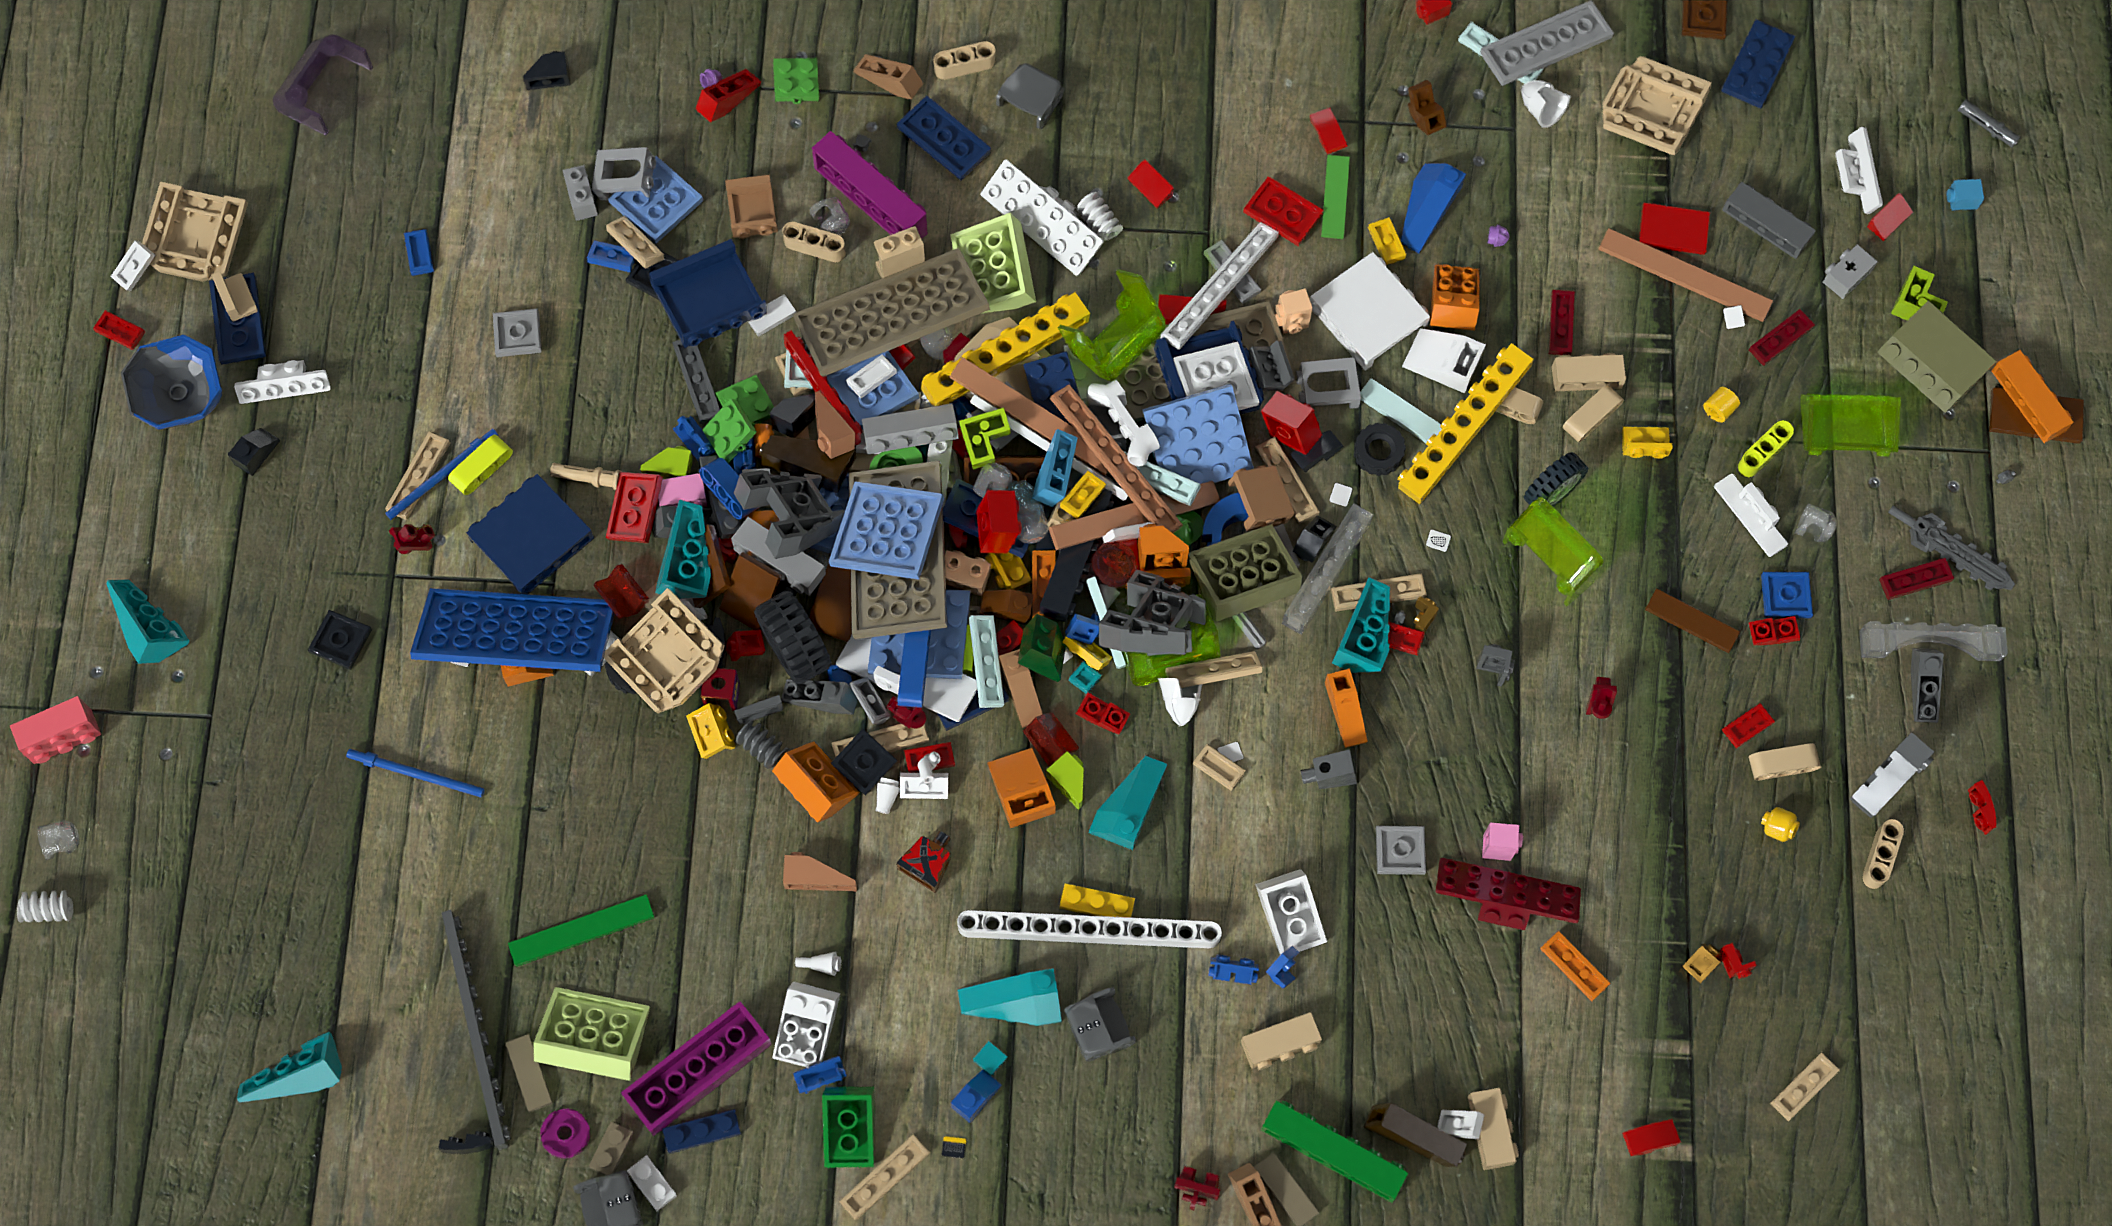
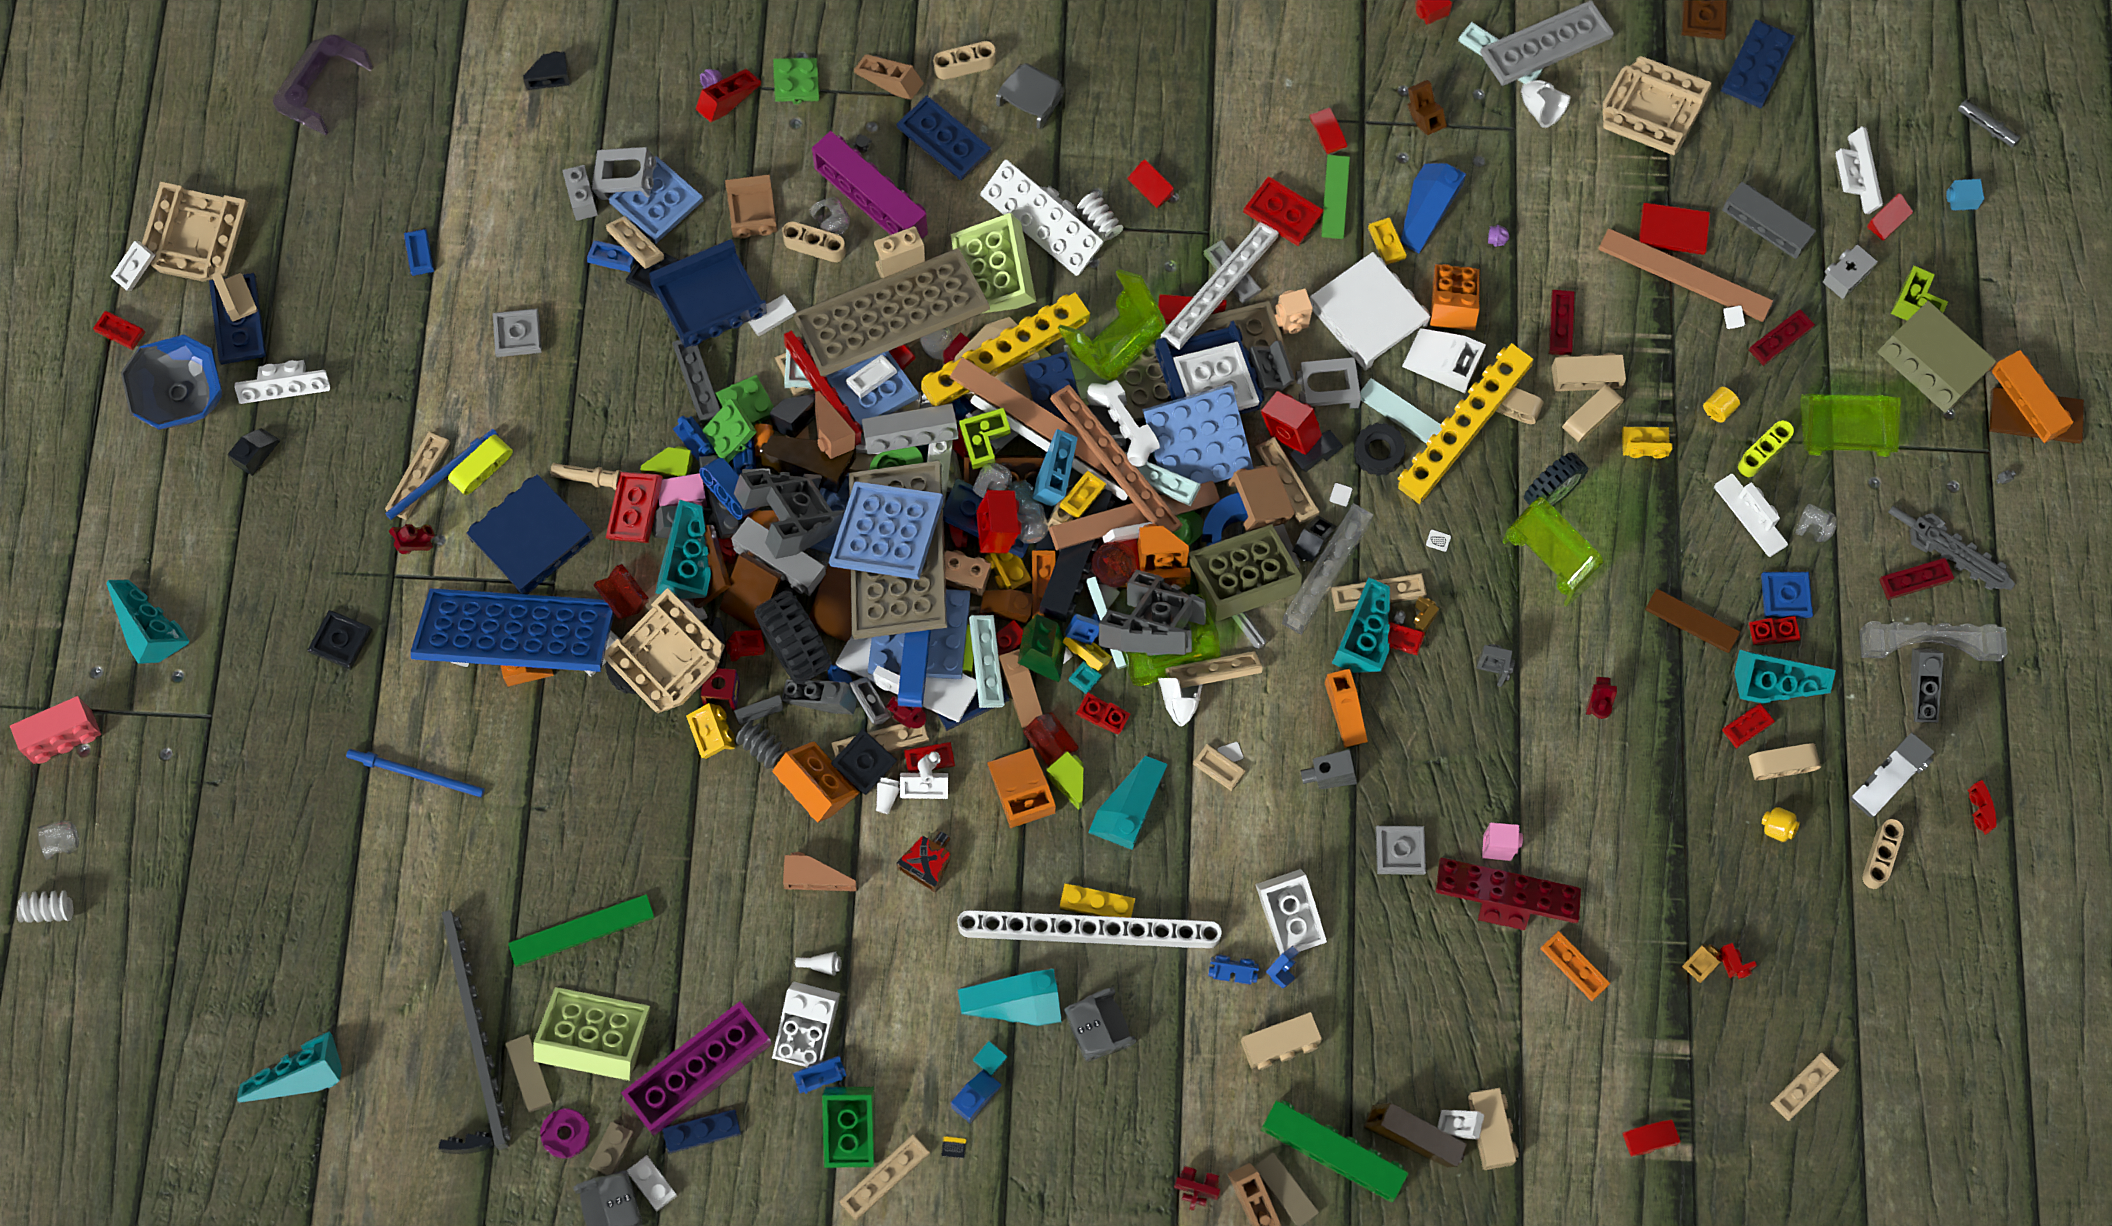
(1772, 678): none -> teal wedge

